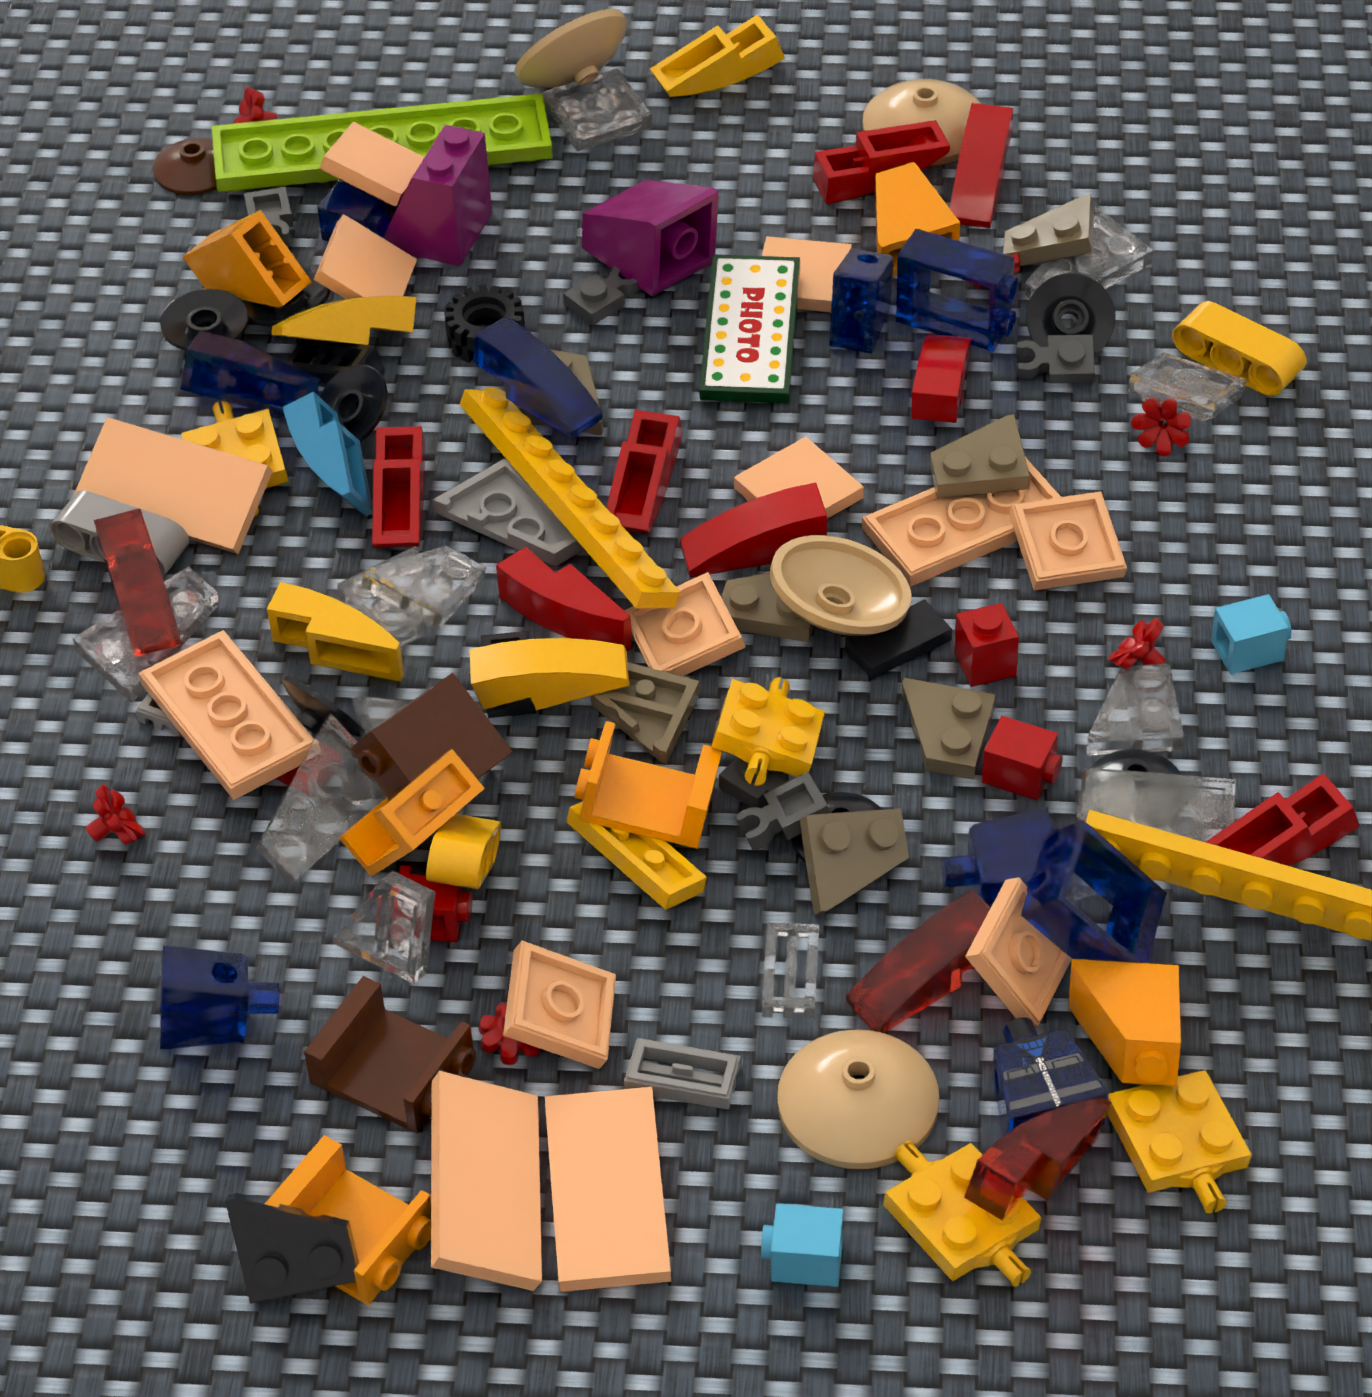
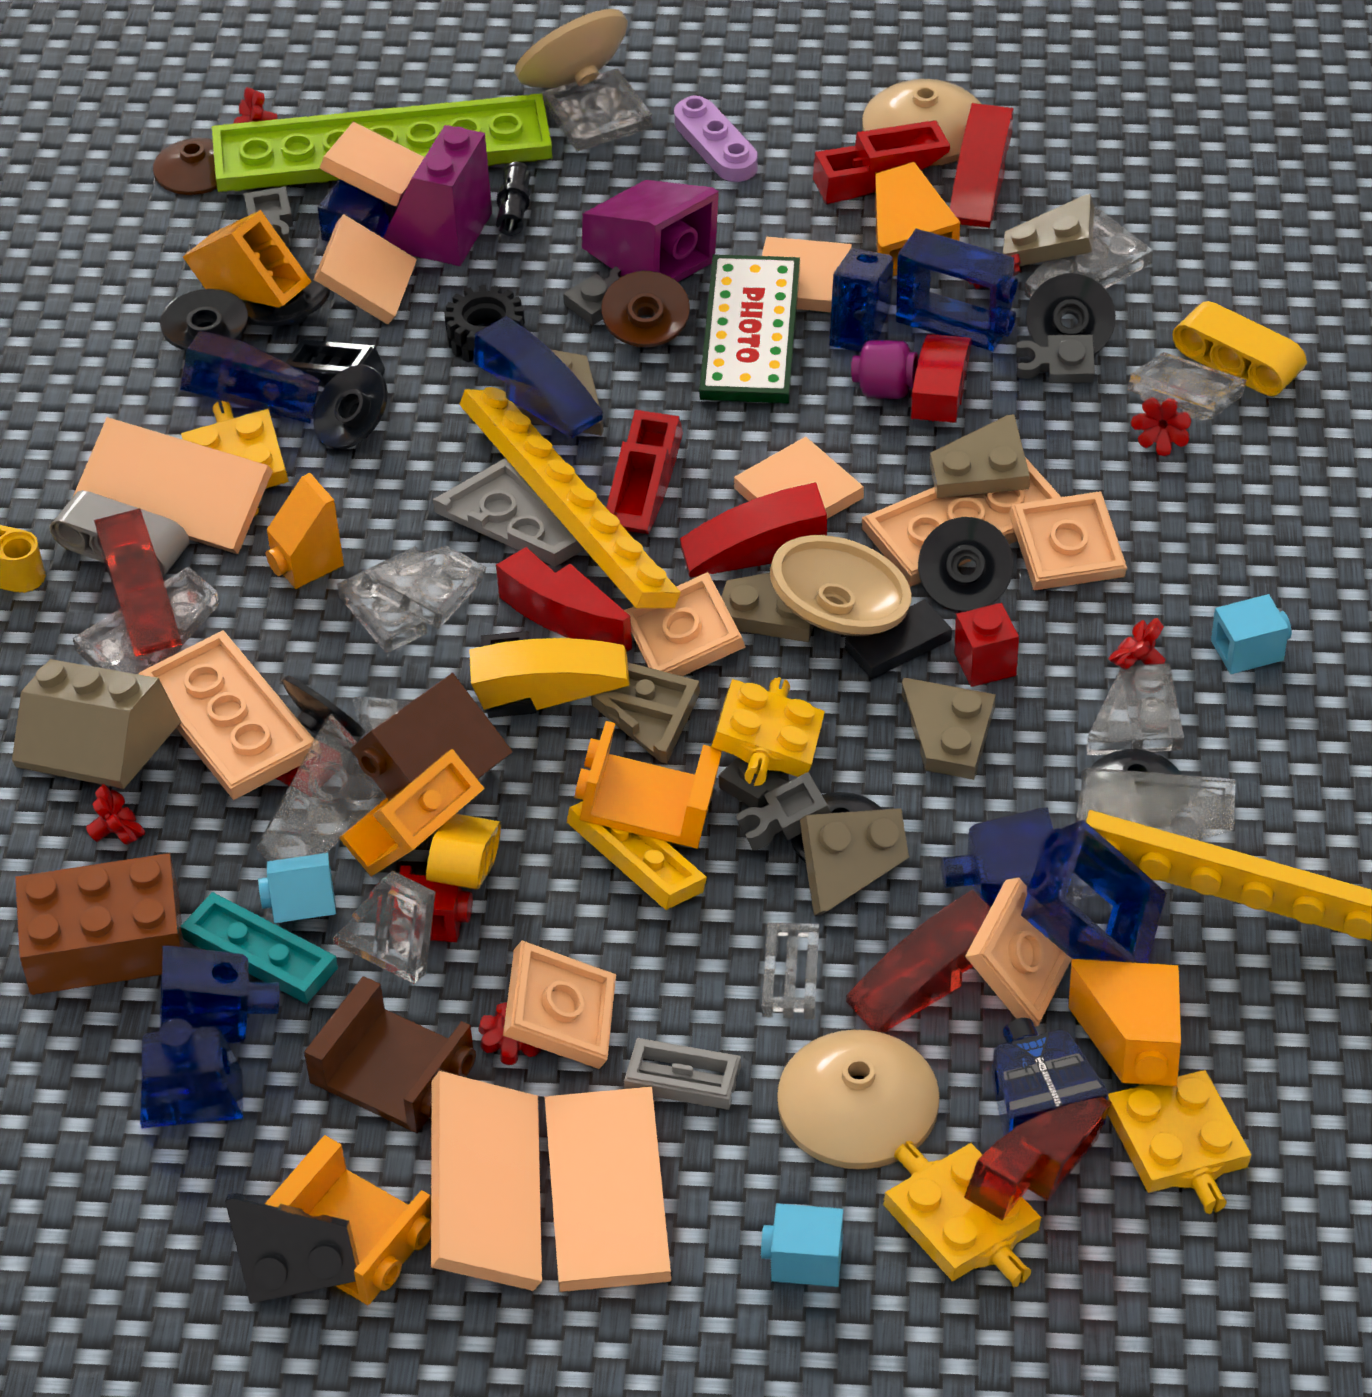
(91, 723): none -> dark tan slope
(97, 922): none -> dark orange brick
(188, 1077): none -> clear blue torso
(270, 950): none -> teal plate
(298, 888): none -> medium azure brick
(305, 535): none -> light orange slope
(329, 449): dark azure slope -> none
(333, 633): yellow slope -> none
(350, 319): yellow slope -> none
(398, 487): red slope -> none
(513, 198): none -> black pin
(641, 295): none -> reddish brown dish
(715, 139): none -> lavender plate
(719, 59): yellow slope -> none
(885, 369): none -> magenta head
(962, 540): none -> black dish
(1021, 758): red brick -> none
(1293, 826): red slope -> none

